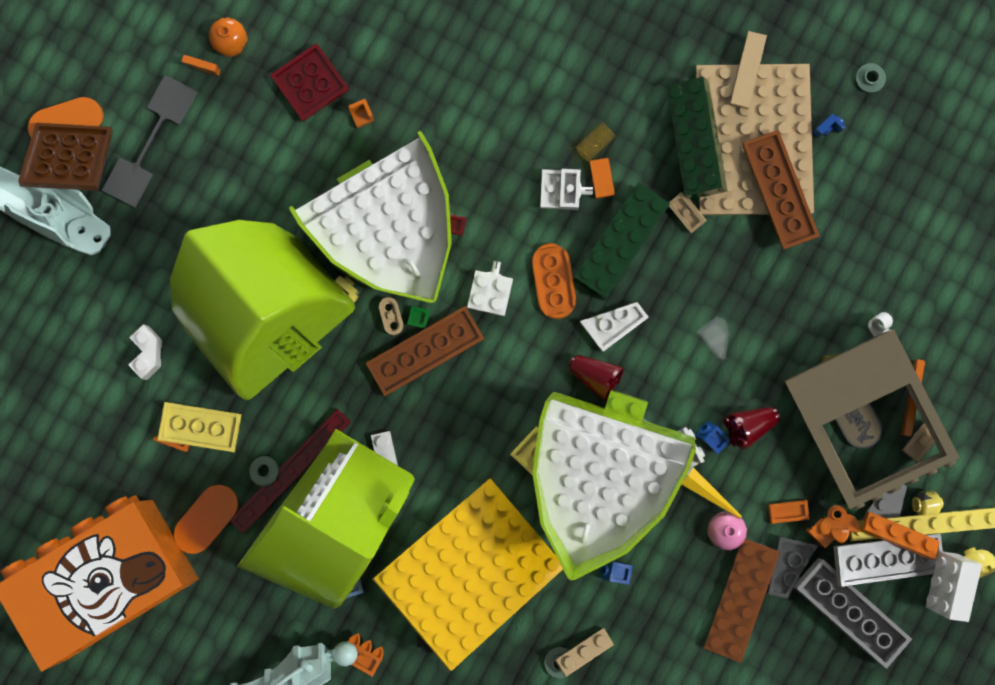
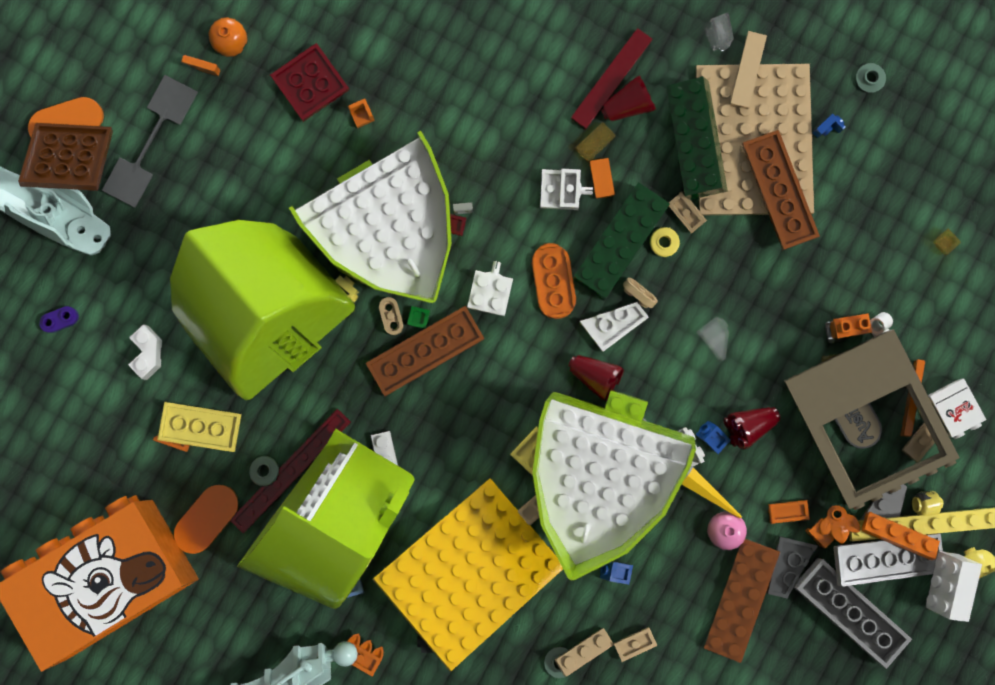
(58, 319): none -> dark purple plate
(463, 208): none -> light grey tile
(529, 511): none -> tan tile
(611, 78): none -> dark red tile
(629, 101): none -> dark red cone
(635, 289): none -> tan plate
(635, 644): none -> tan plate
(668, 233): none -> light yellow piece
(720, 32): none -> clear slope
(847, 327): none -> orange hips
(946, 242): none -> clear yellow plate
(957, 408): none -> white panel

